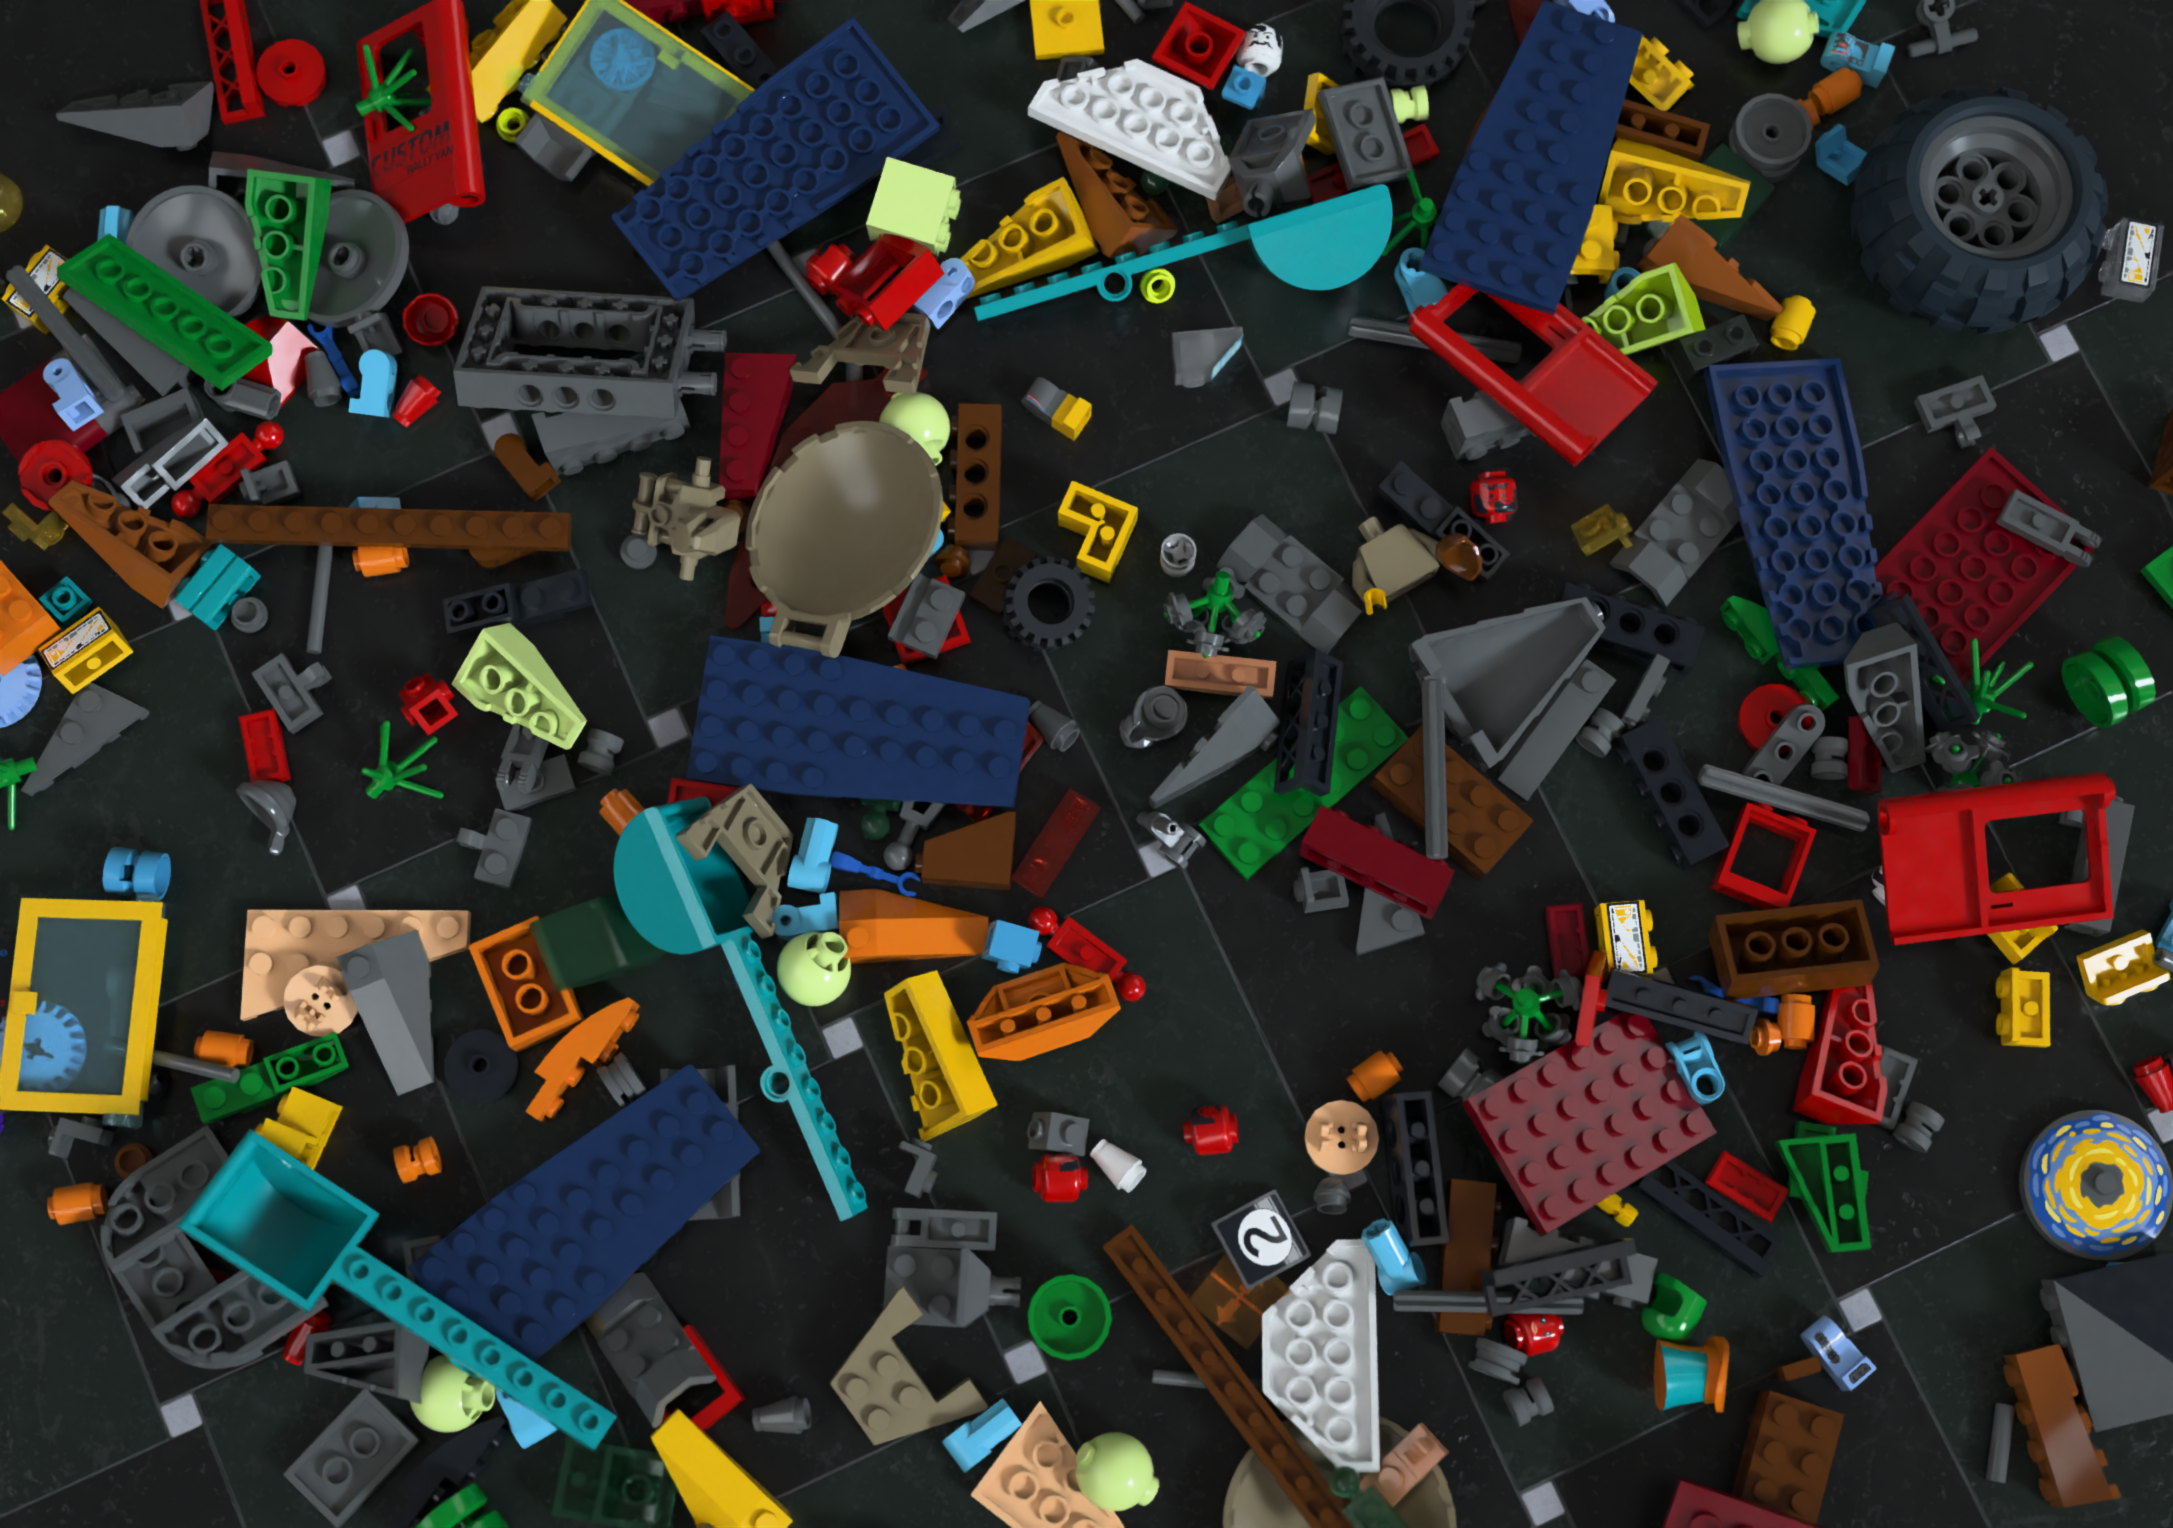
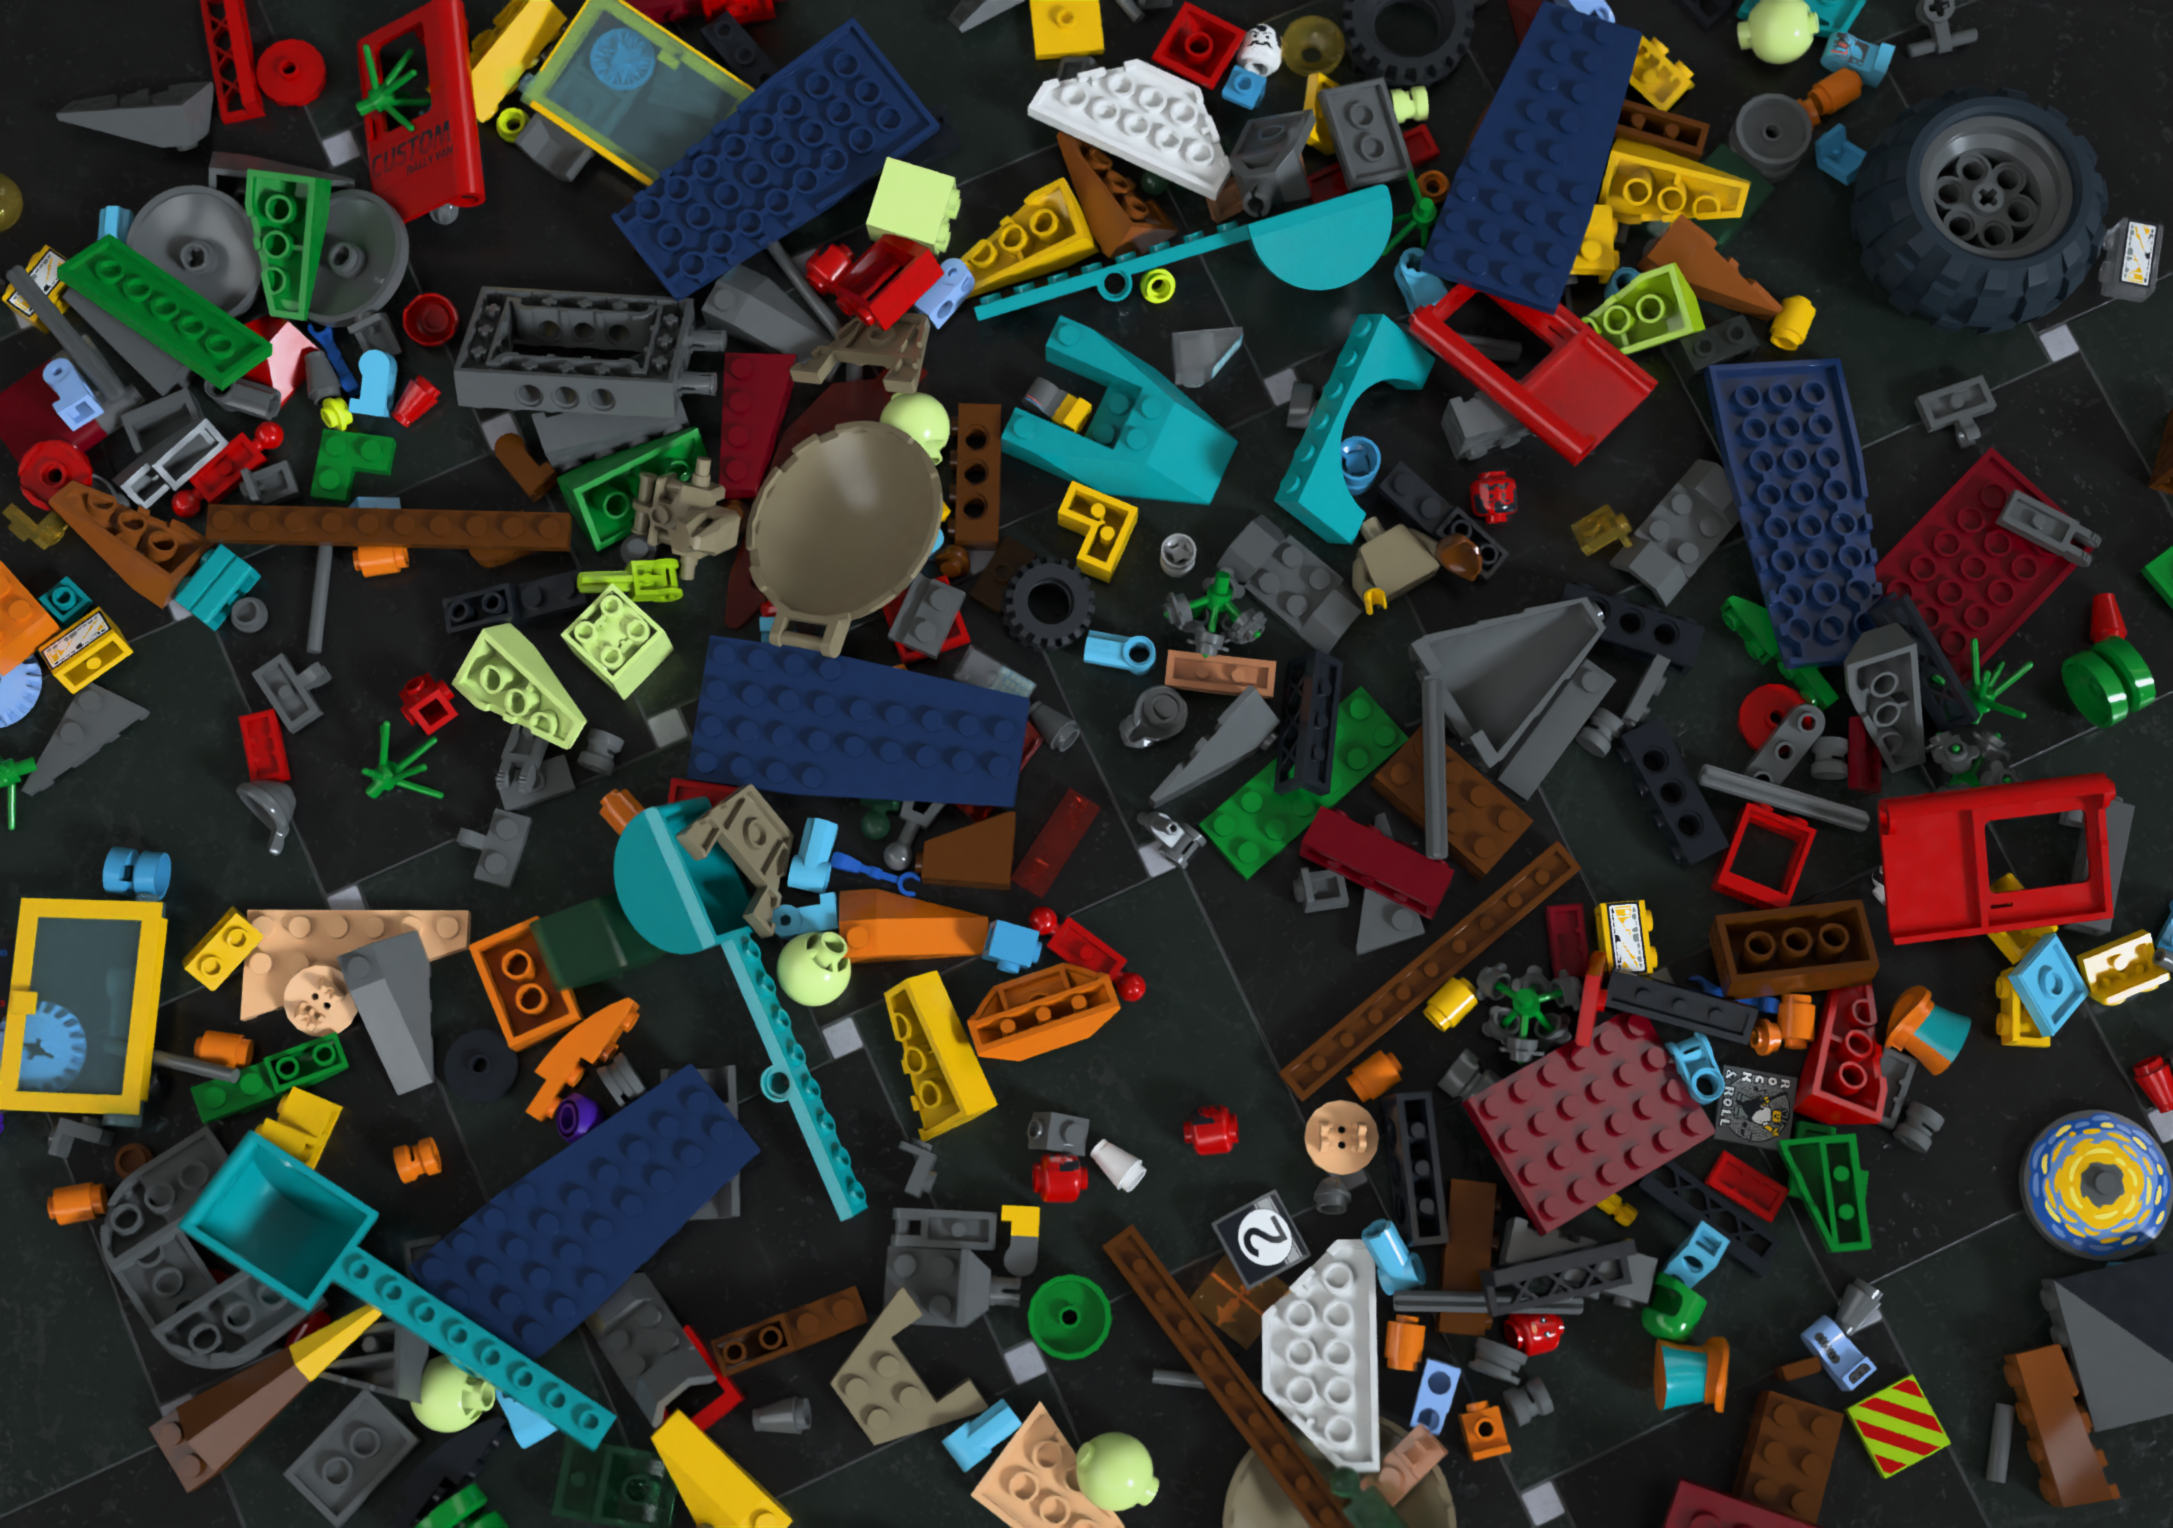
(221, 1422): none -> reddish brown plate
(222, 949): none -> yellow bracket
(336, 413): none -> neon yellow plate
(342, 455): none -> green plate
(578, 1116): none -> dark purple cone
(604, 489): none -> green wedge
(618, 641): none -> yellowish green brick
(641, 579): none -> lime connector
(763, 316): none -> dark grey wedge
(789, 1331): none -> reddish brown slope
(987, 672): none -> clear slope
(1023, 1250): none -> leg
(1116, 650): none -> medium azure piece
(1142, 438): none -> teal wedge
(1315, 33): none -> clear yellow piece
(1315, 481): none -> teal arch
(1359, 463): none -> dark azure wheel
(1404, 1343): none -> orange brick
(1429, 971): none -> reddish brown plate
(1434, 1394): none -> light blue leg
(1436, 179): none -> orange plate
(1451, 1003): none -> yellow brick
(1477, 1445): none -> orange brick
(1696, 1255): none -> medium azure leg
(1754, 1108): none -> tile
(1857, 1306): none -> dark grey cone
(1897, 1426): none -> tile
(1926, 1029): none -> hat
(2048, 984): none -> medium azure tile
(2106, 618): none -> red cone

